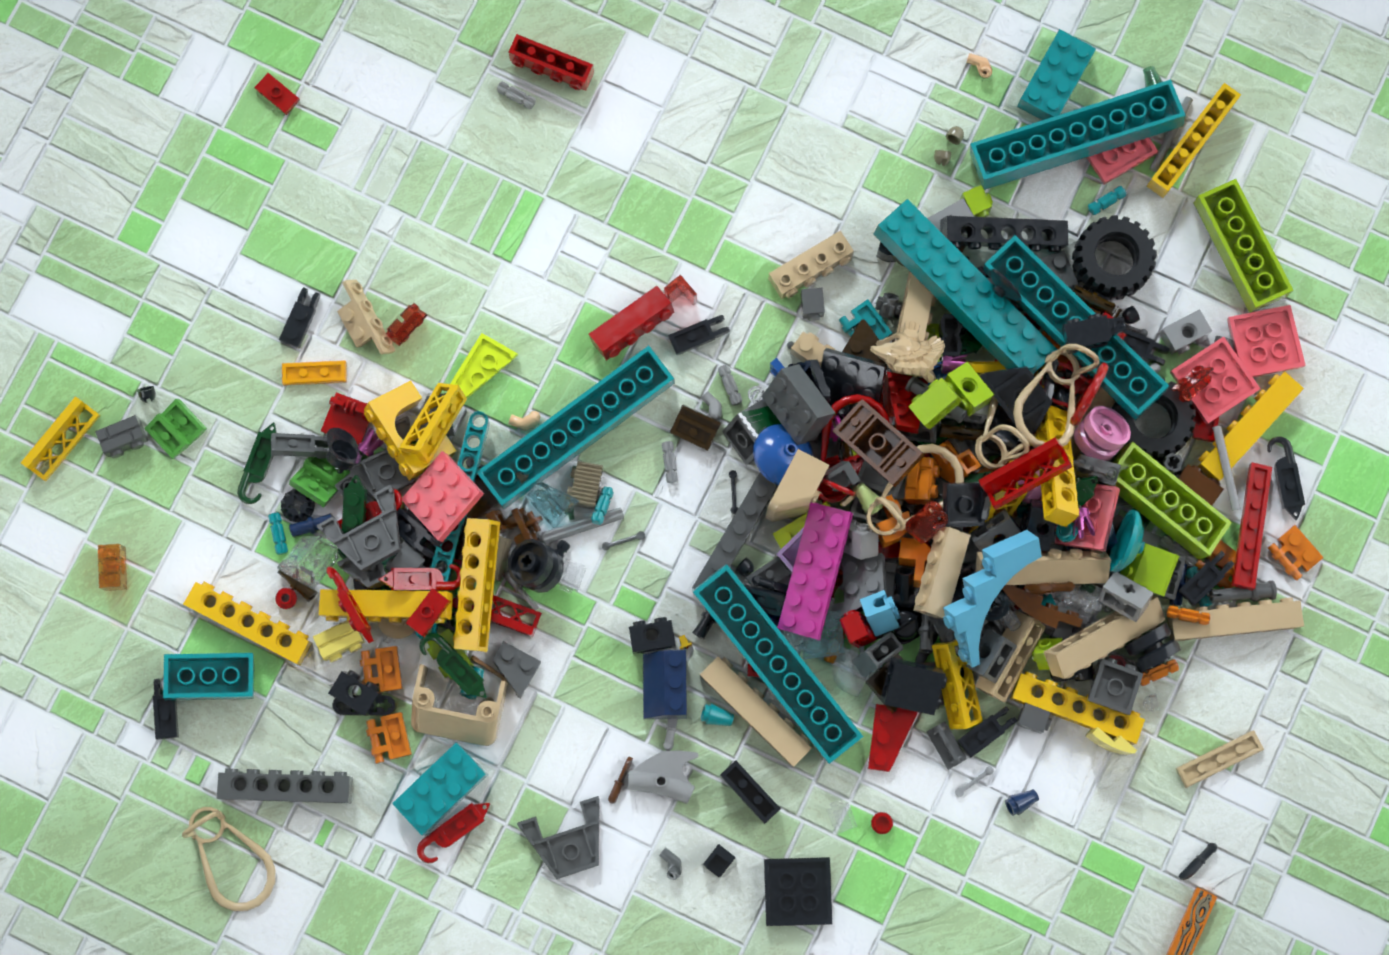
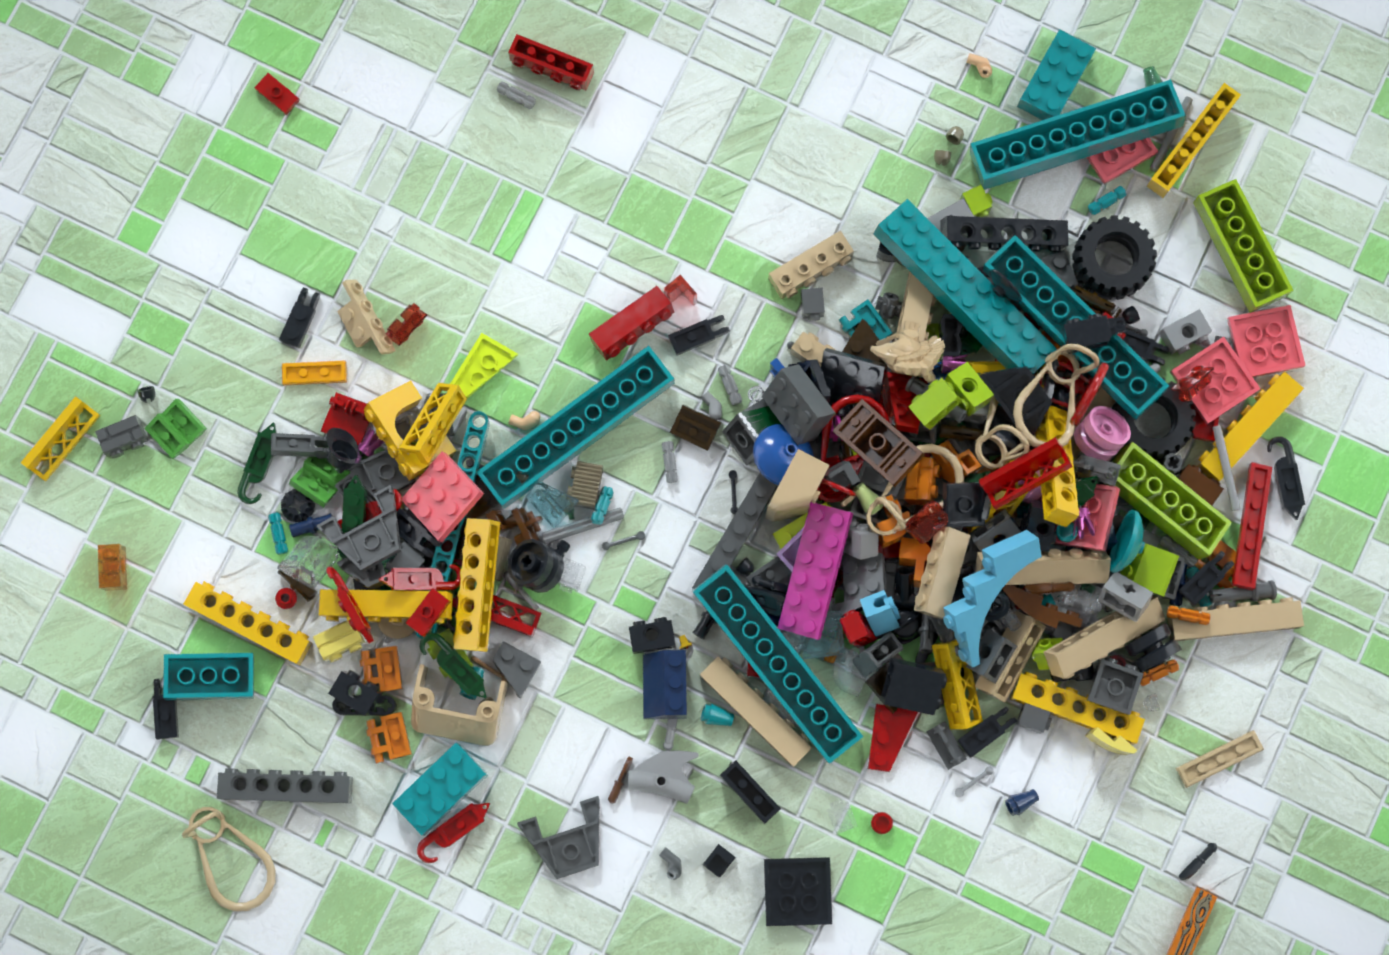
(1299, 548): orange plate -> none

